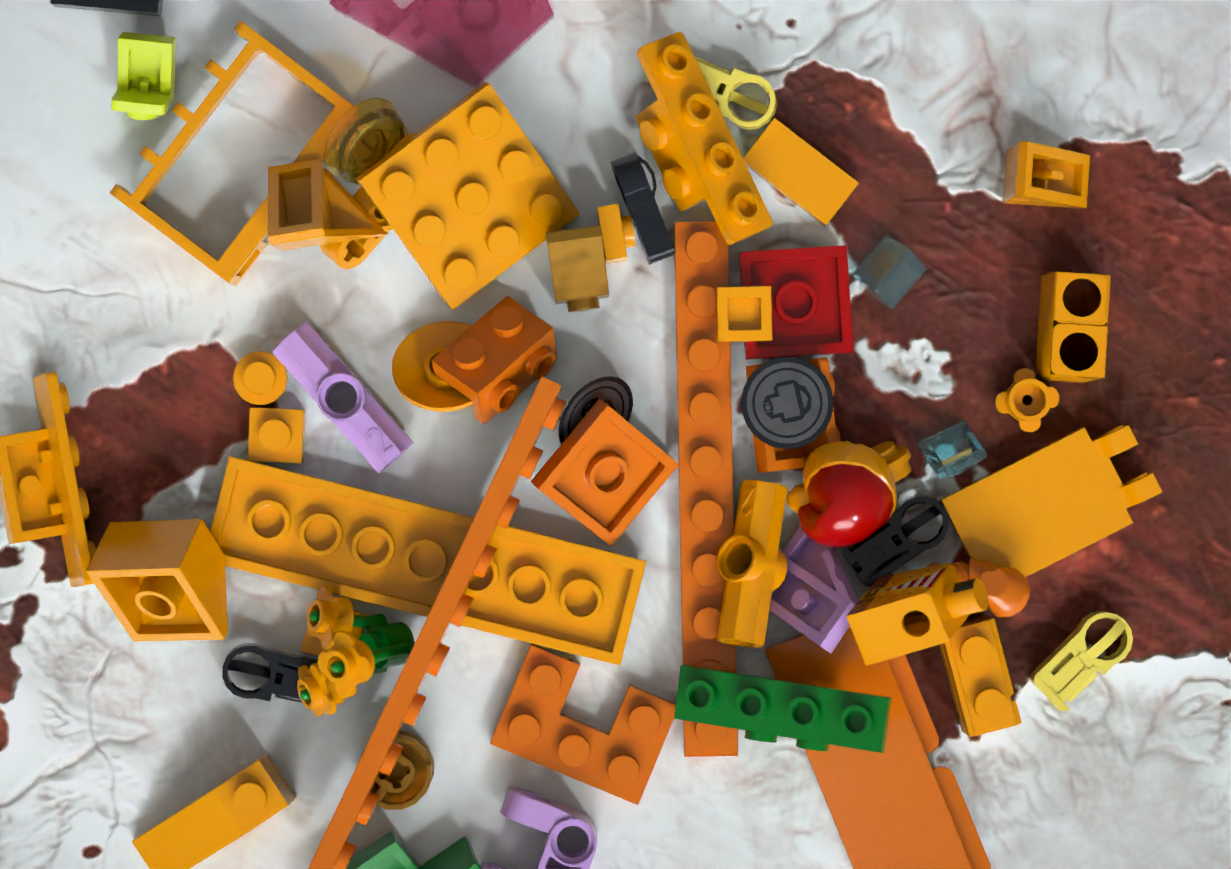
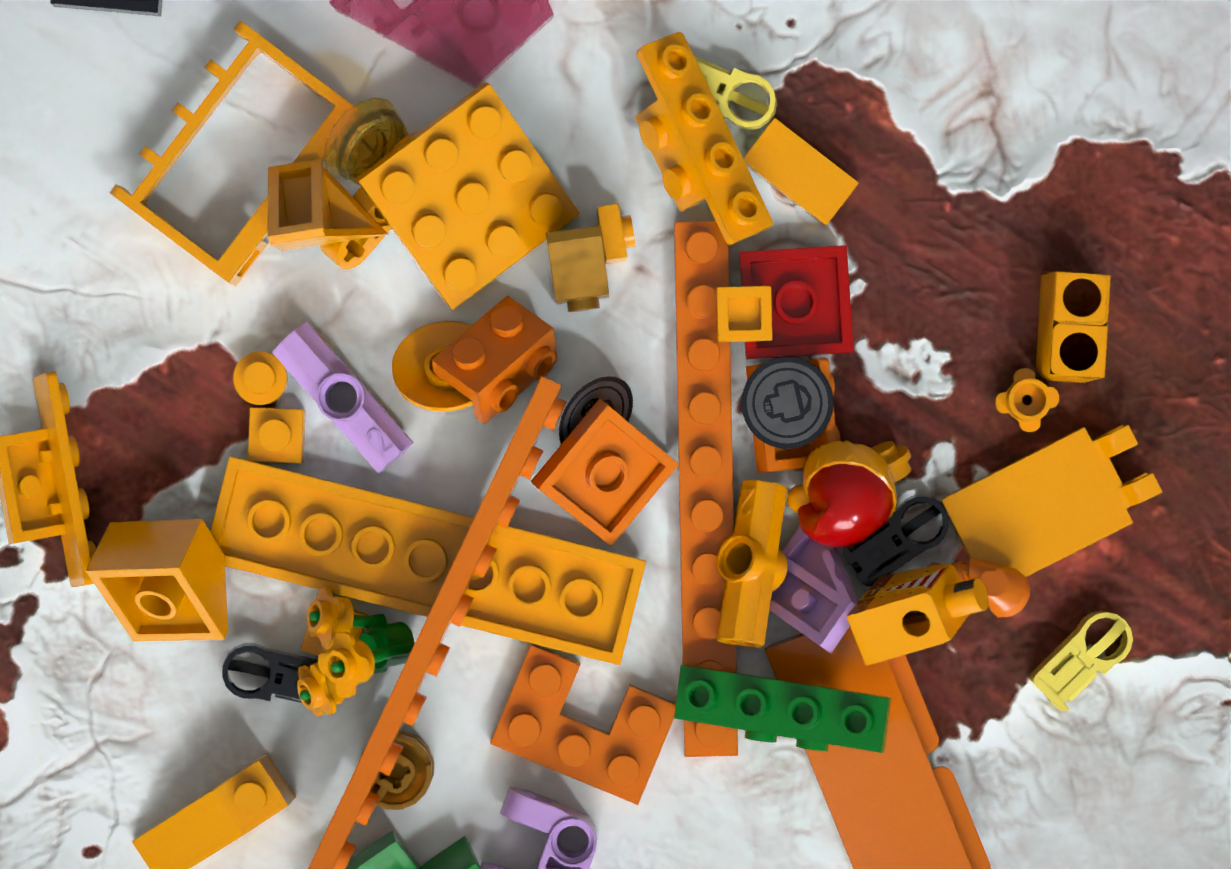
(145, 75): neon yellow bracket -> none
(642, 206): black piece -> none
(889, 271): clear light blue slope -> none
(952, 451): clear light blue slope -> none
(979, 678): light orange brick -> none
(1045, 176): light orange slope -> none

